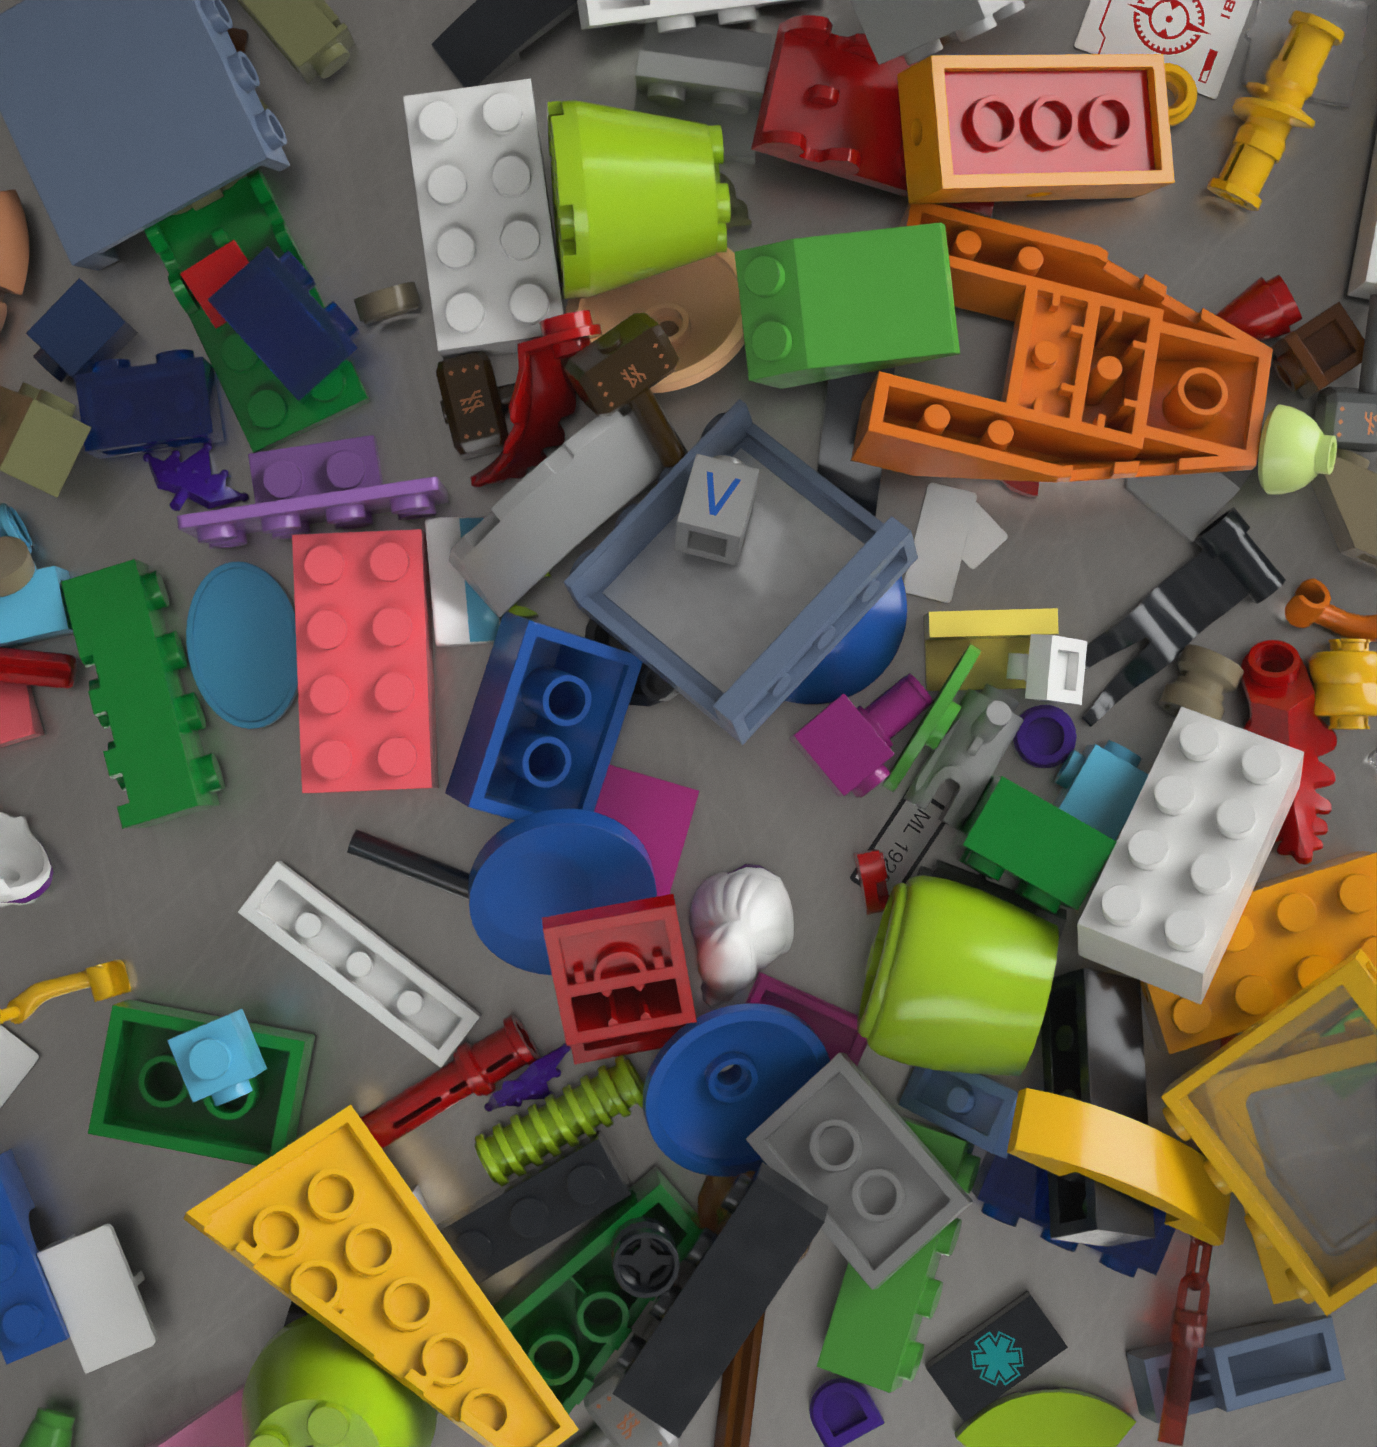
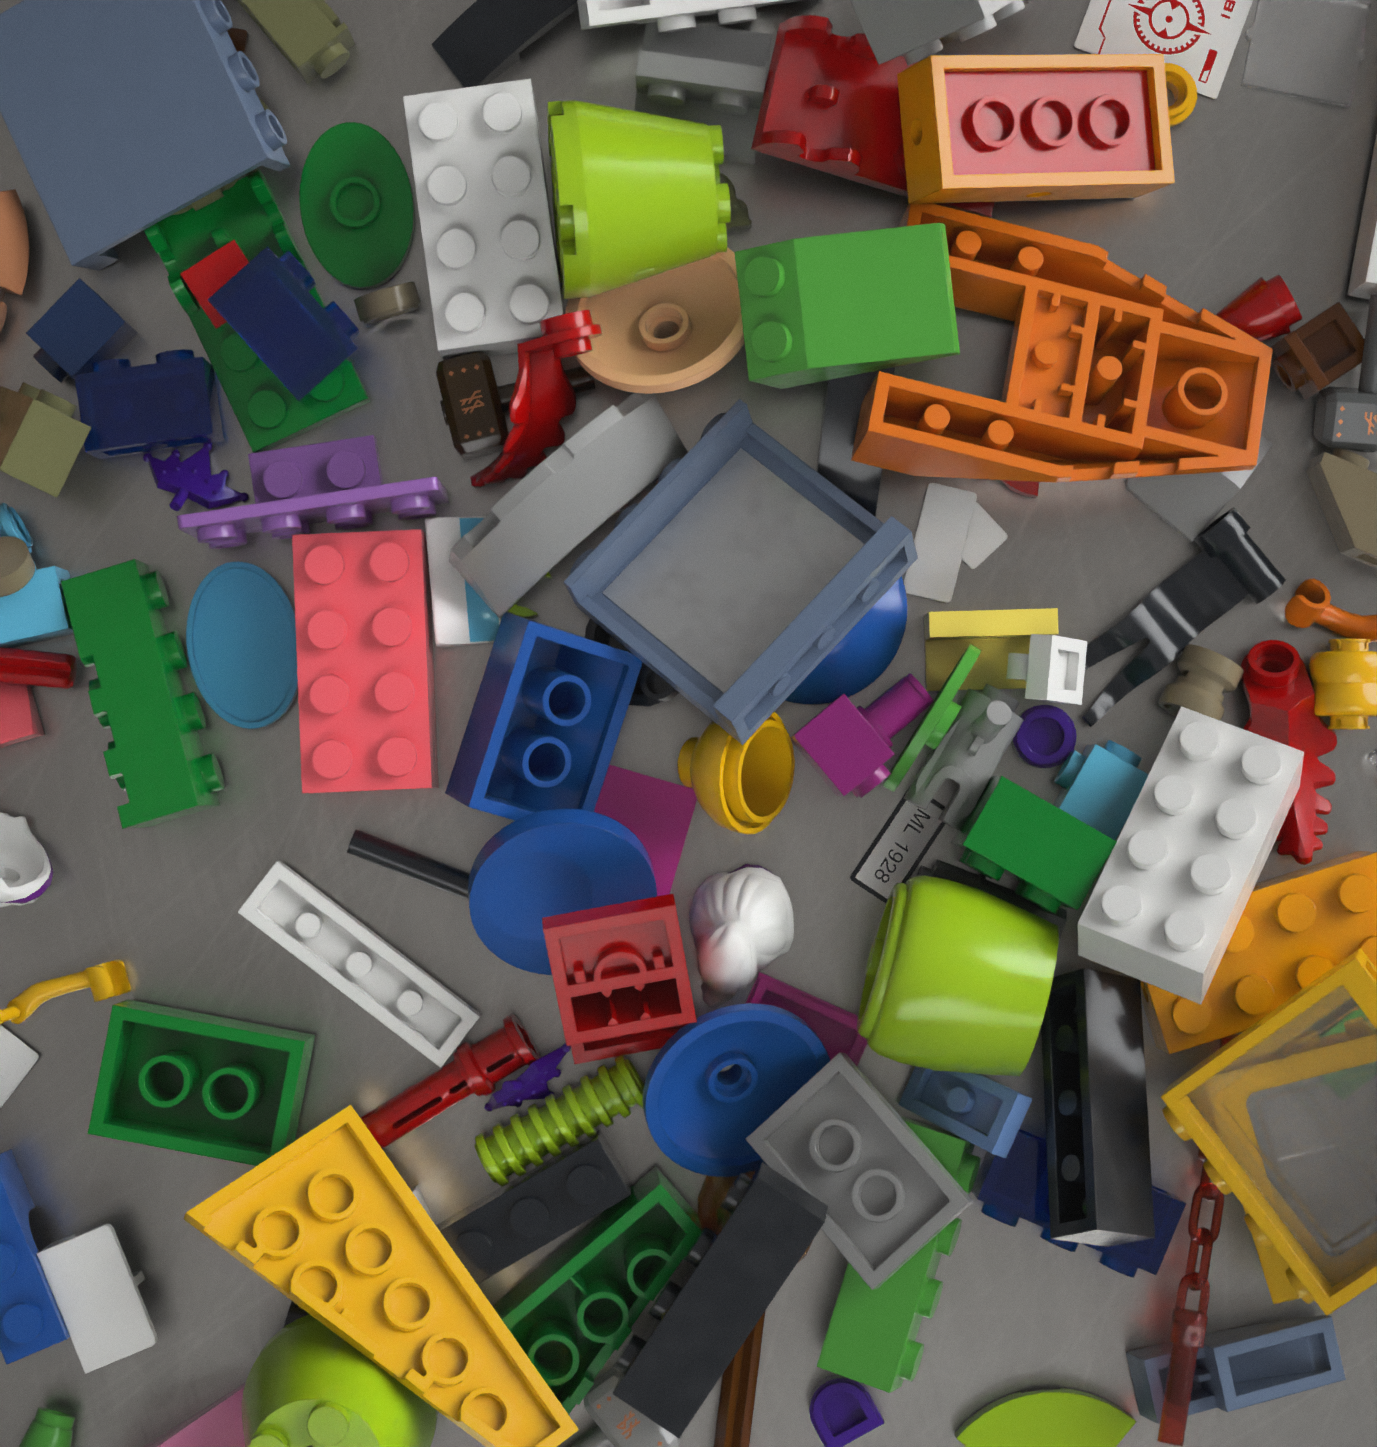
(218, 1058): medium azure brick -> none
(357, 205): none -> green piece
(622, 370): dark brown piece -> none
(644, 1271): black wheel -> none
(716, 508): light grey brick -> none
(737, 782): none -> yellow piece
(872, 880): red tile -> none
(996, 1356): black tile -> none
(1123, 1155): yellow slope -> none
(1275, 109): yellow piece -> none
(1293, 451): yellowish green brick -> none

